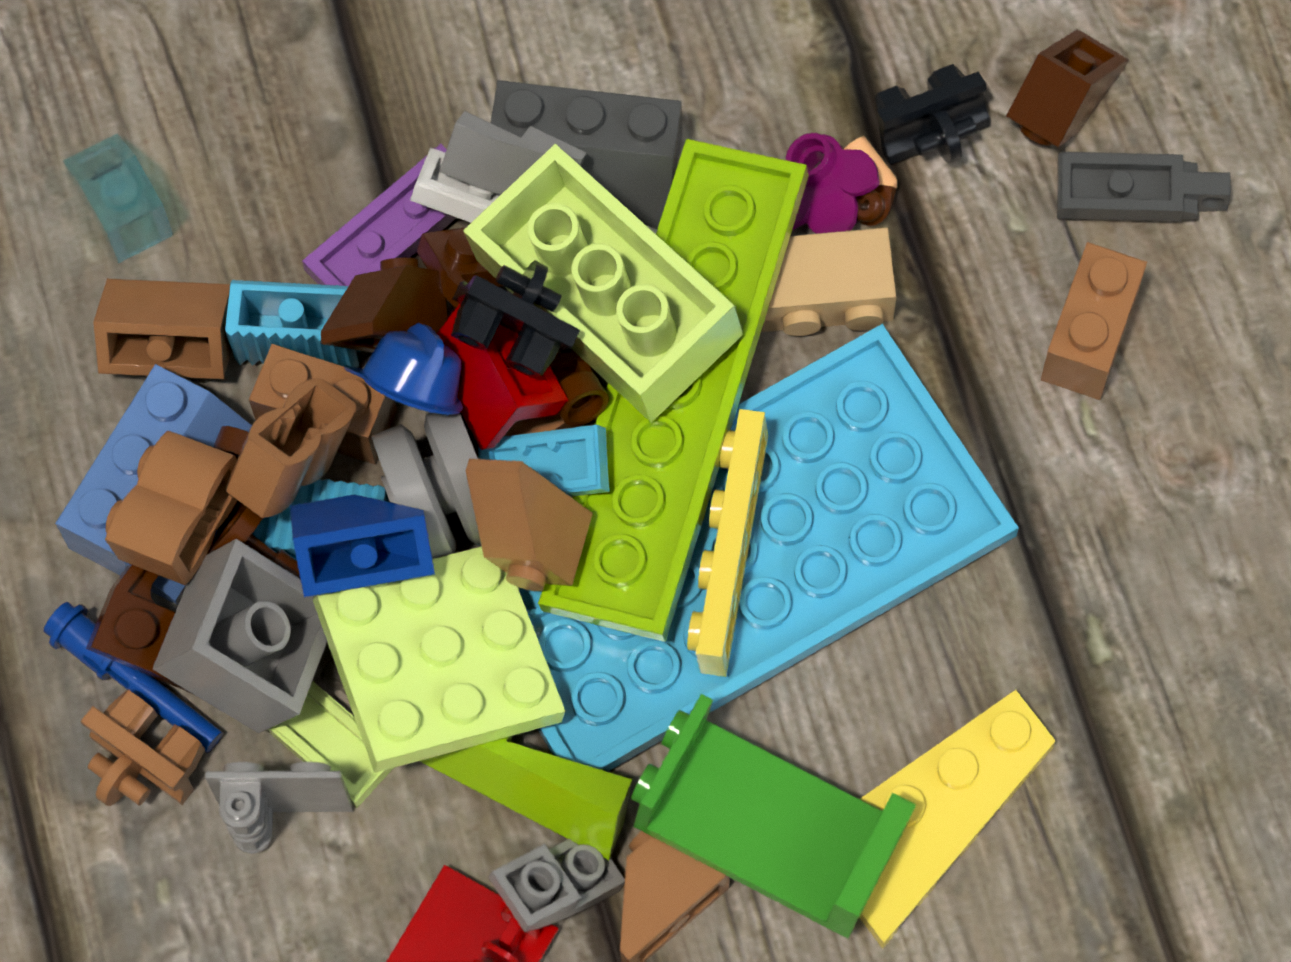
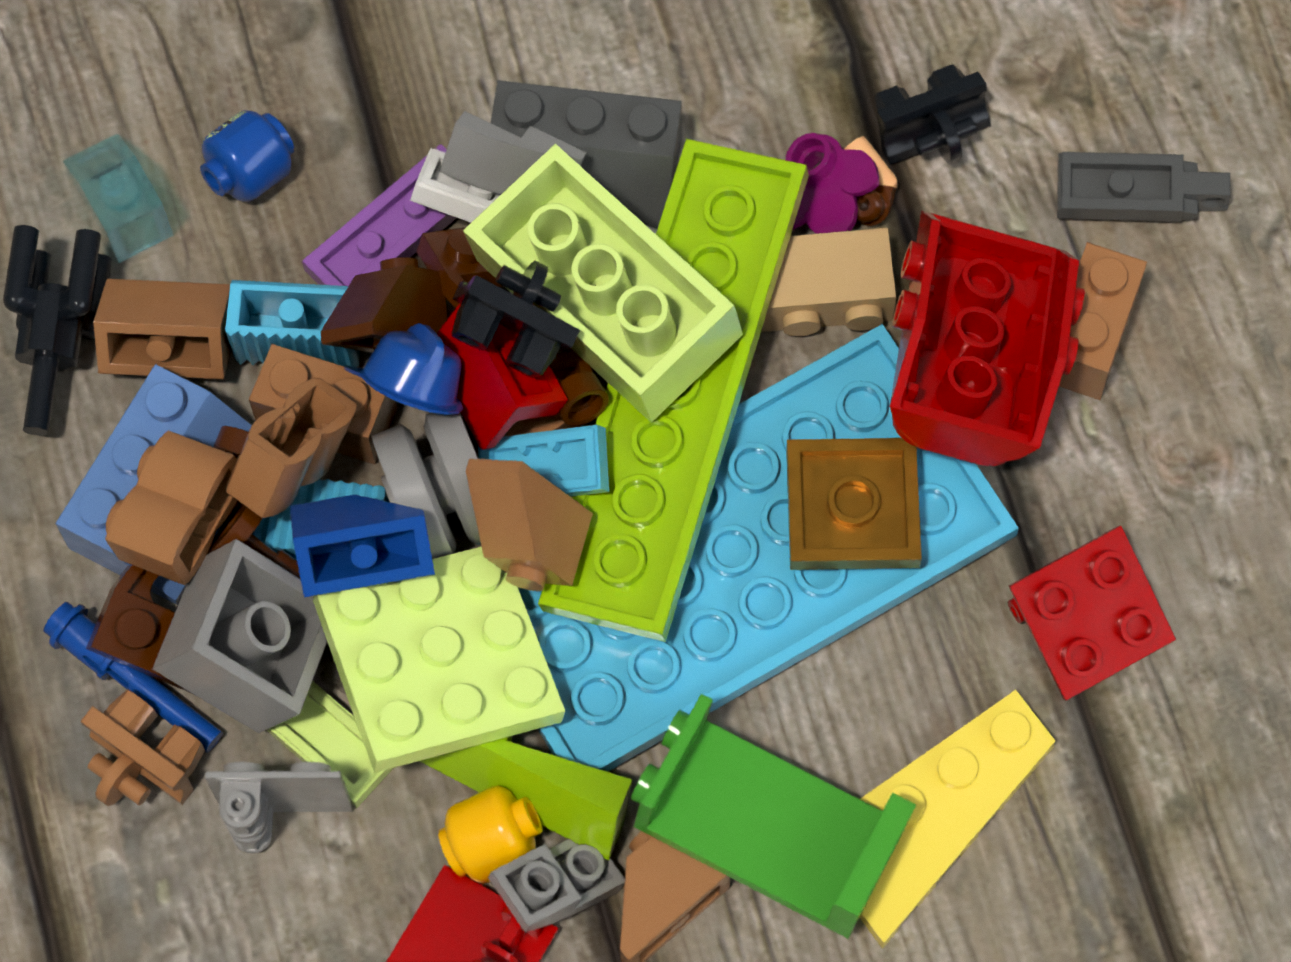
(51, 314): none -> black plant
(246, 155): none -> blue head
(488, 832): none -> yellow head
(724, 568): light yellow plate -> none
(853, 504): none -> pearl gold plate
(981, 340): none -> red slope
(1065, 88): reddish brown slope -> none
(1091, 612): none -> red hinge

